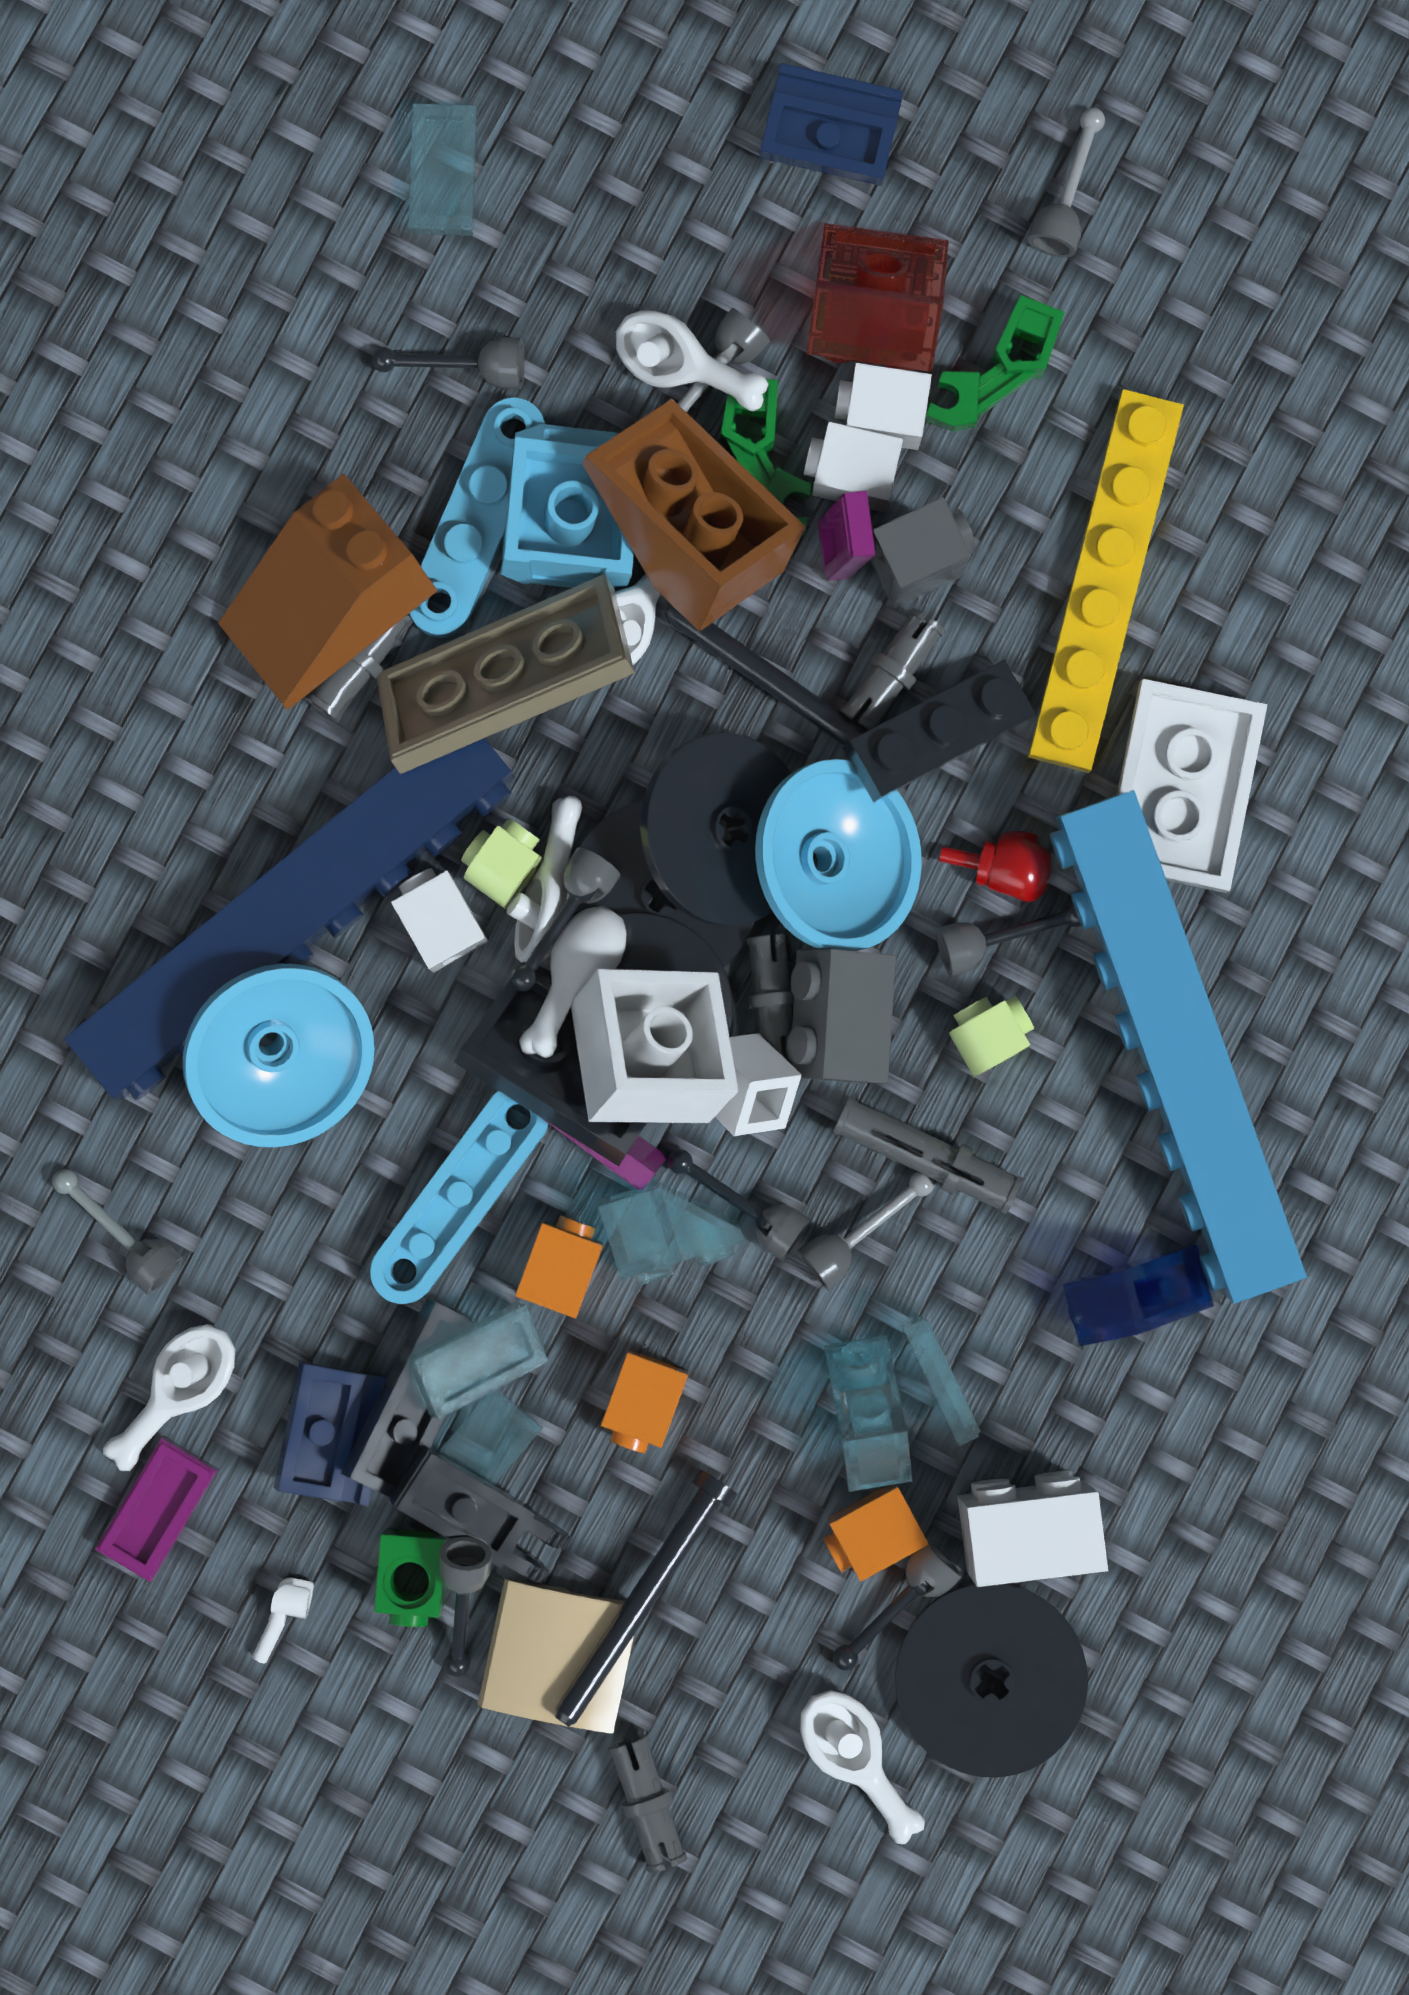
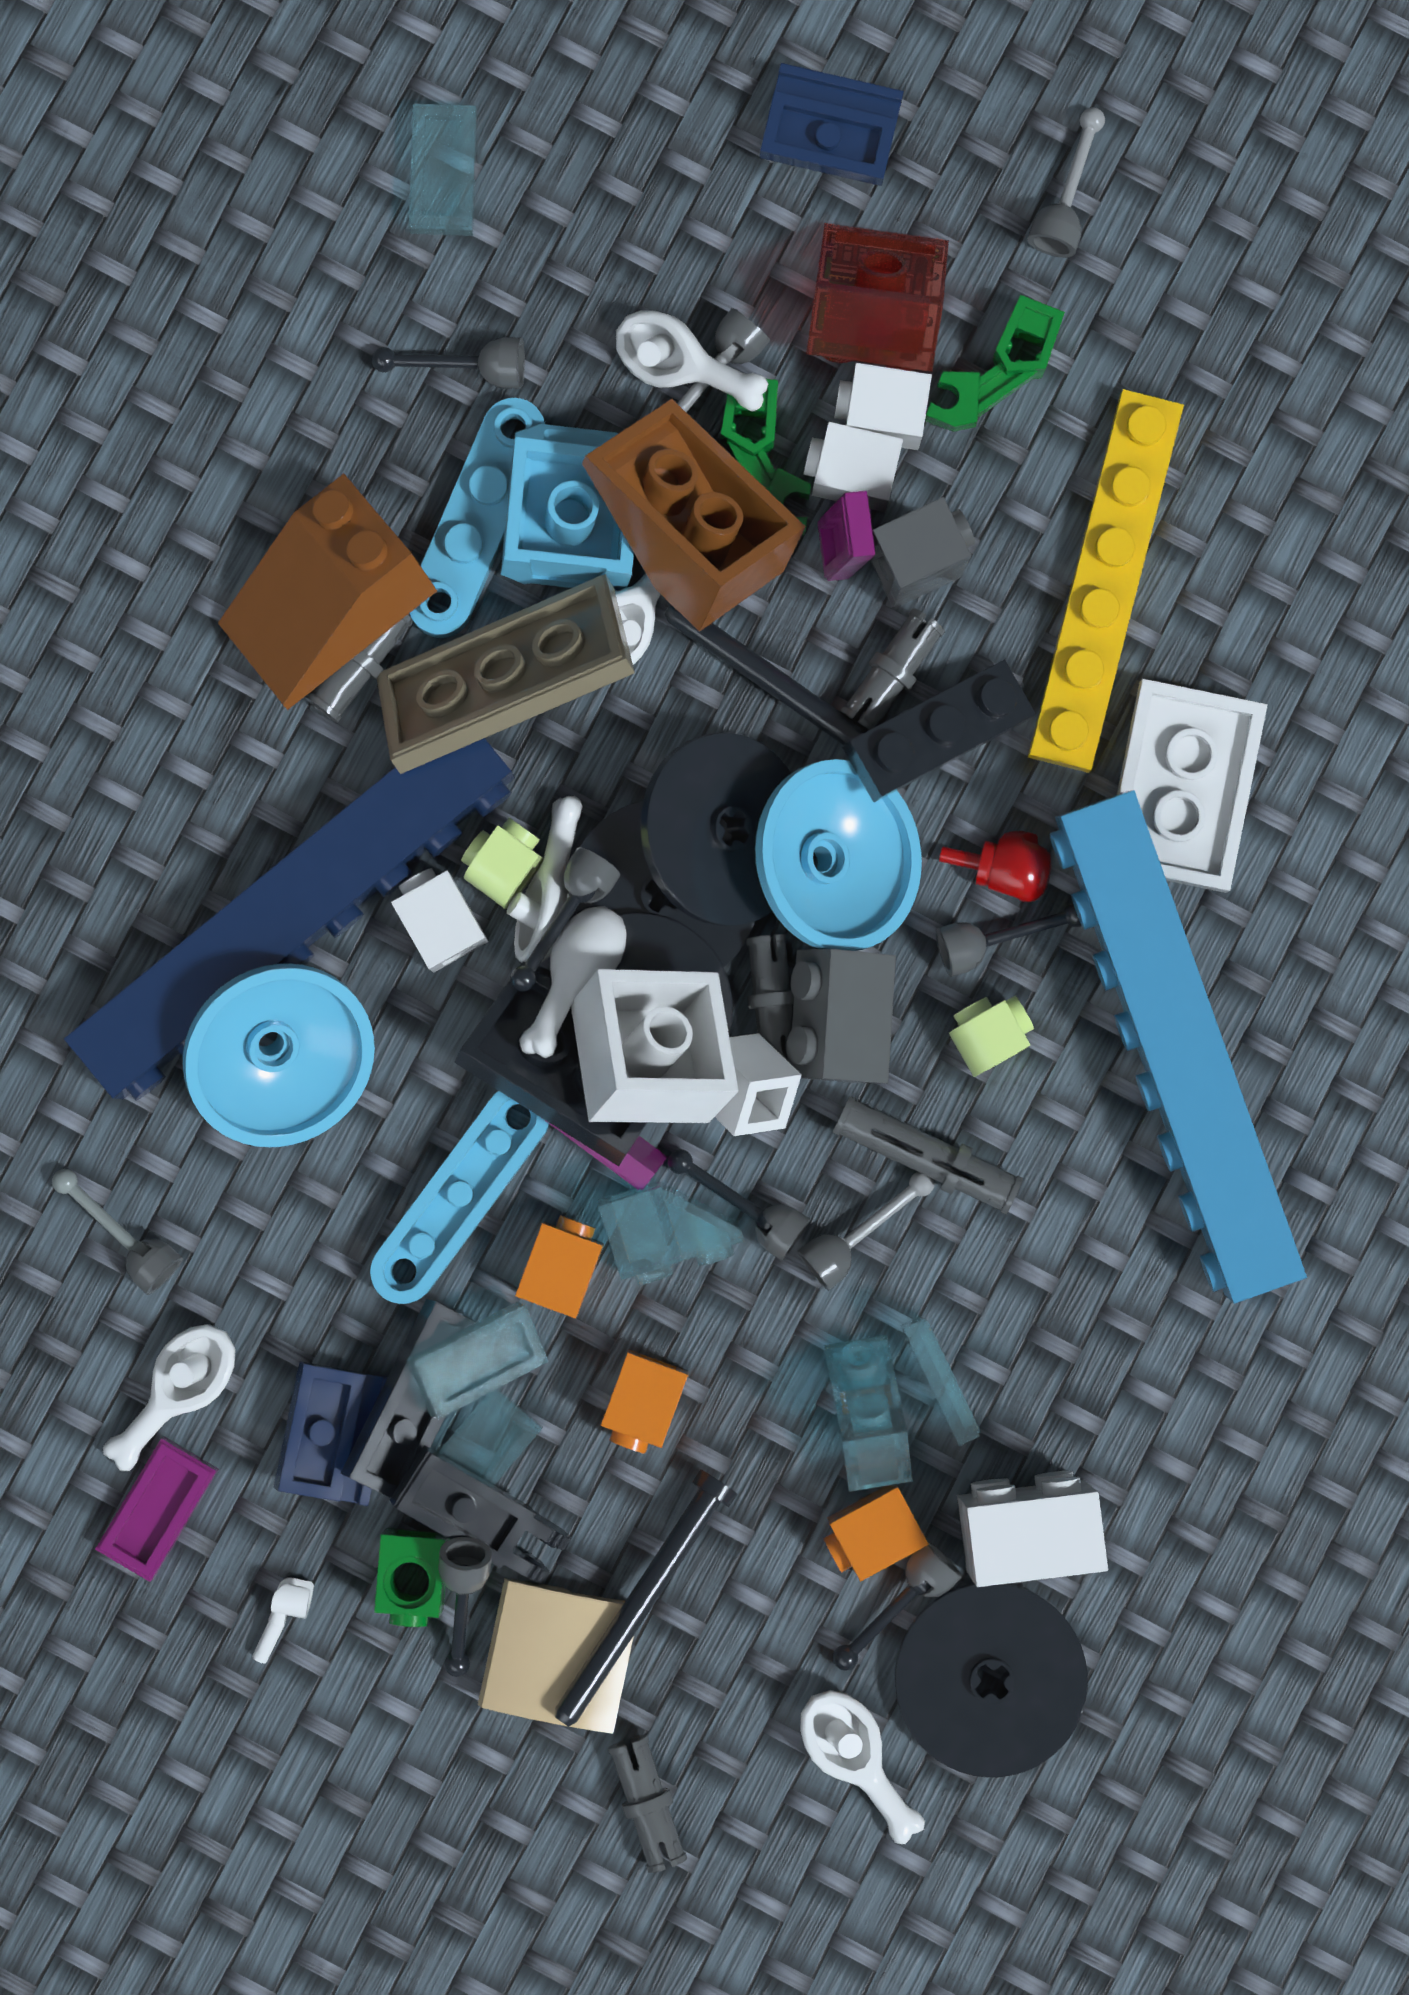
(1138, 1296): clear blue slope -> none

